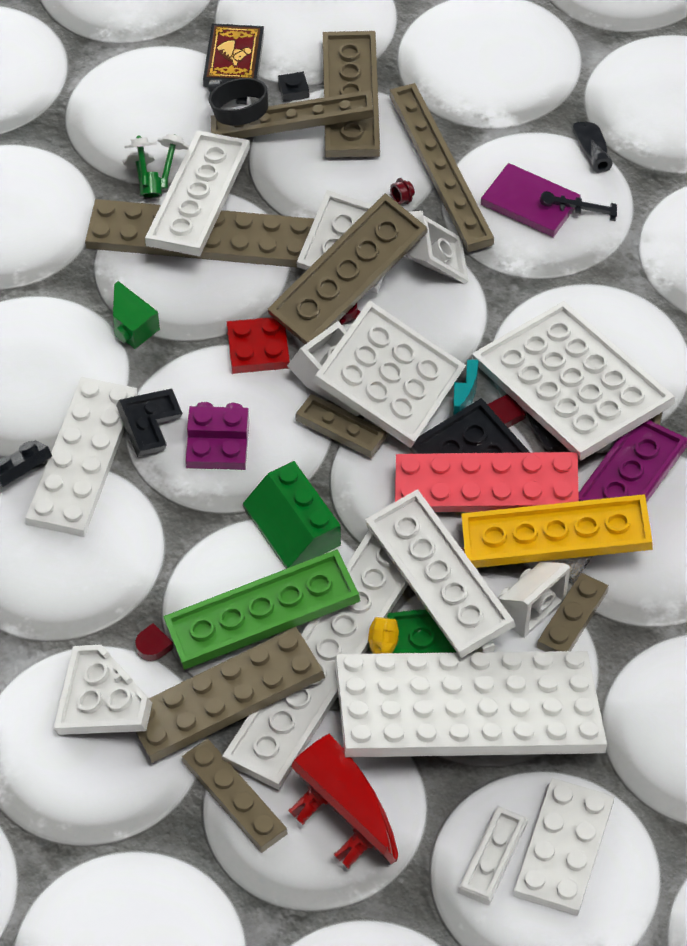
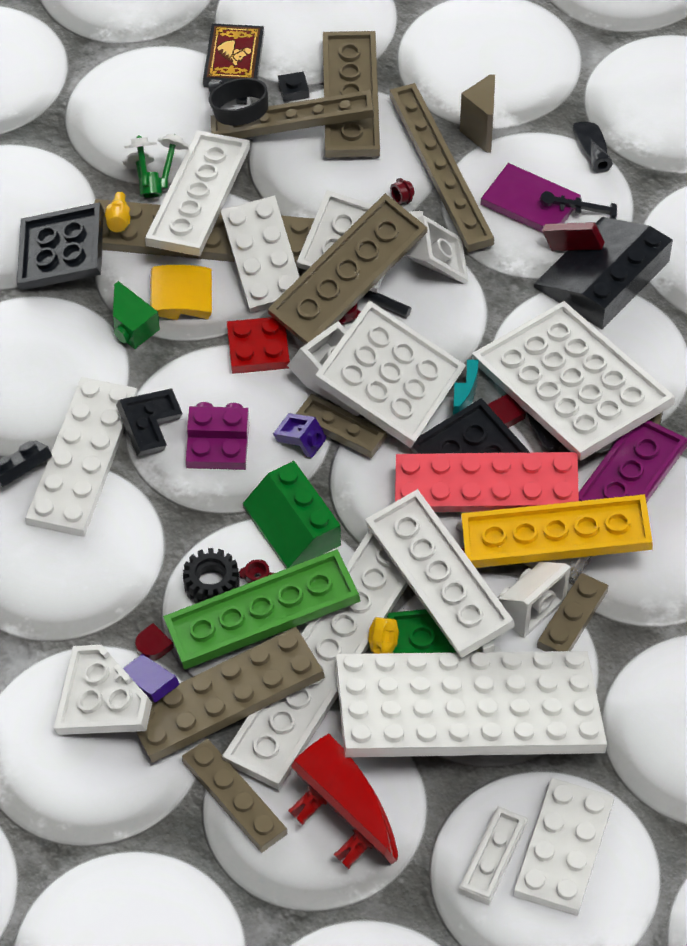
(60, 246): none -> black plate
(118, 213): none -> yellow piece
(151, 677): none -> tile
(181, 291): none -> yellow slope
(209, 563): none -> black tyre
(253, 568): none -> dark red plate
(260, 251): none -> white plate
(301, 431): none -> dark purple bracket
(388, 303): none -> black bar
(478, 112): none -> dark tan slope
(573, 236): none -> dark red tile
(607, 279): none -> black slope

